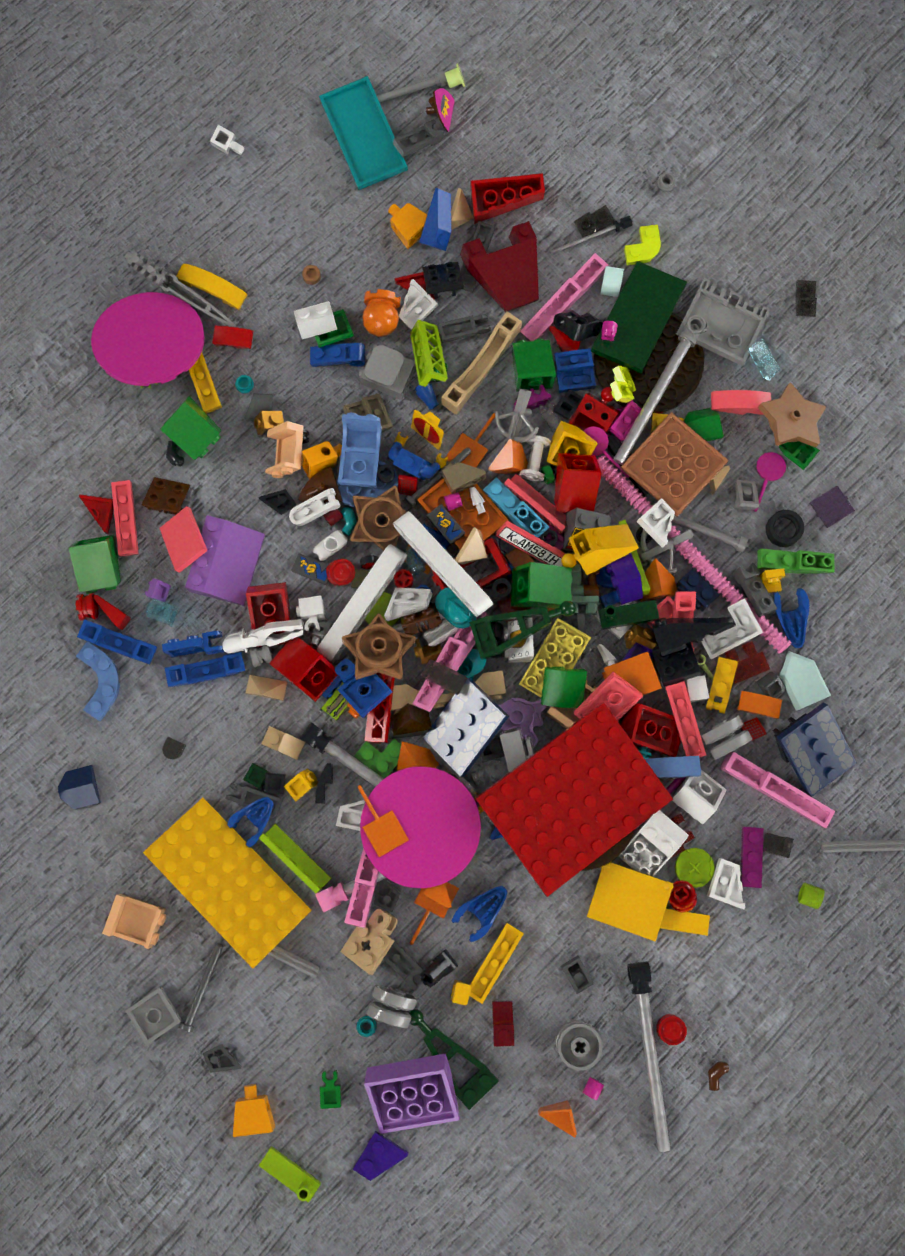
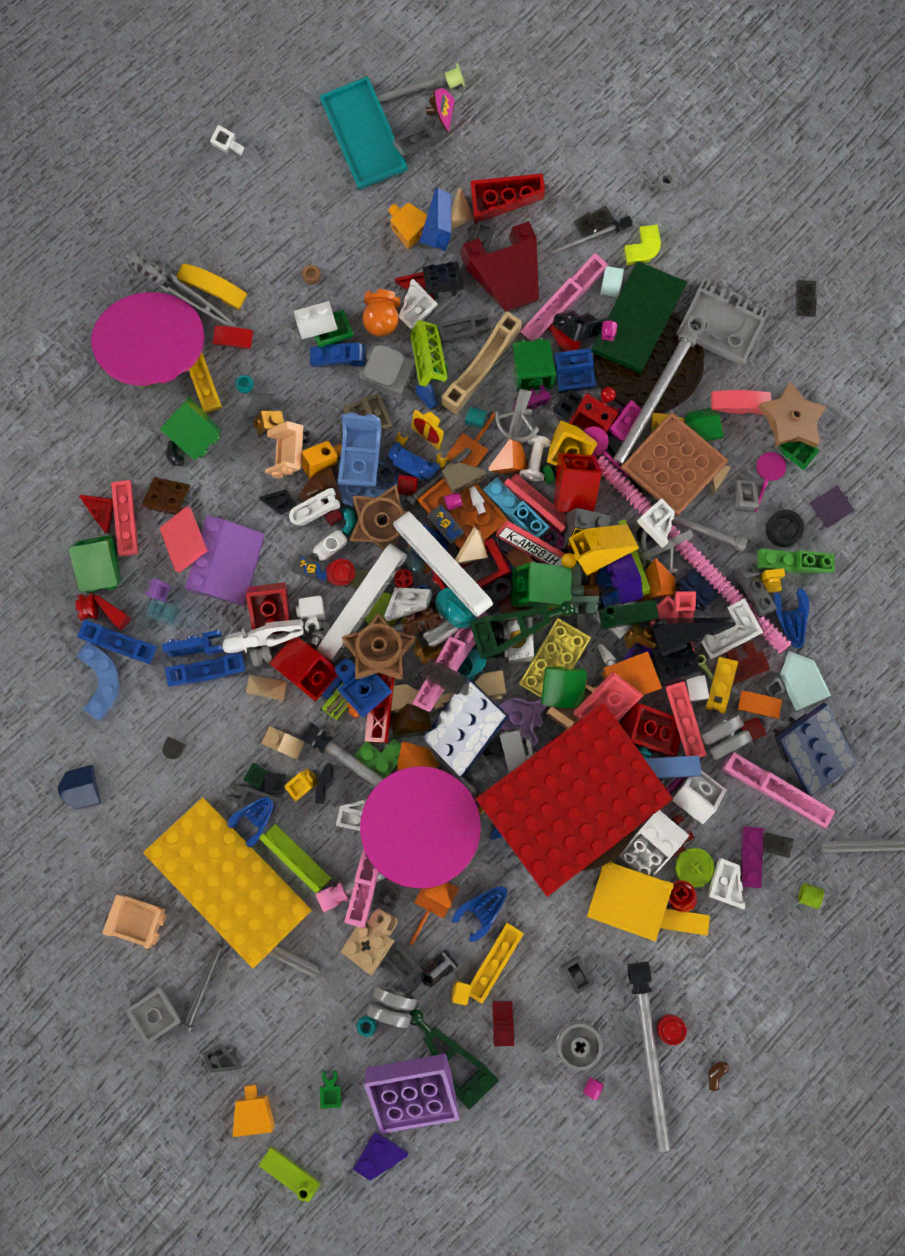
(368, 562): black tile -> none
(385, 831): orange piece -> none
(475, 417): none -> teal slope
(560, 1115): orange slope -> none
(623, 385): neon yellow plate -> none
(764, 359): clear light blue plate -> none

